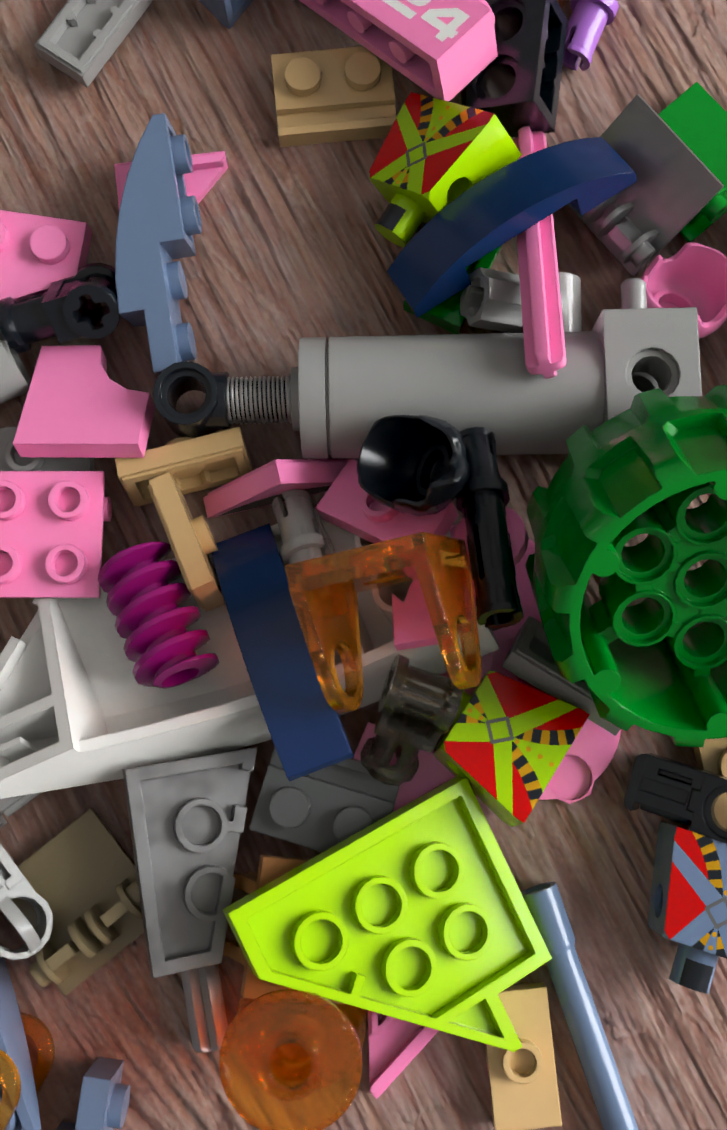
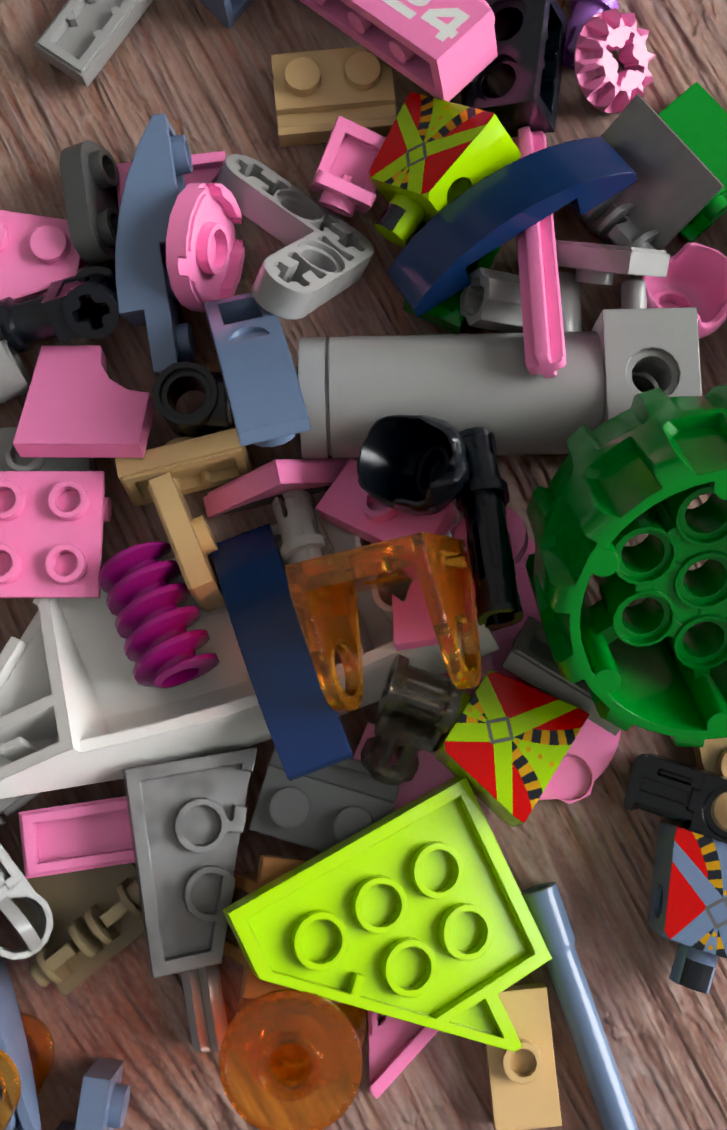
(76, 837): none -> bright pink tile
(91, 200): none -> dark grey plate
(201, 245): none -> bright pink tile
(256, 372): none -> sand blue slope
(321, 248): none -> light grey beam
(345, 168): none -> bright pink bracket
(598, 69): none -> bright pink gear
(599, 262): none -> plate

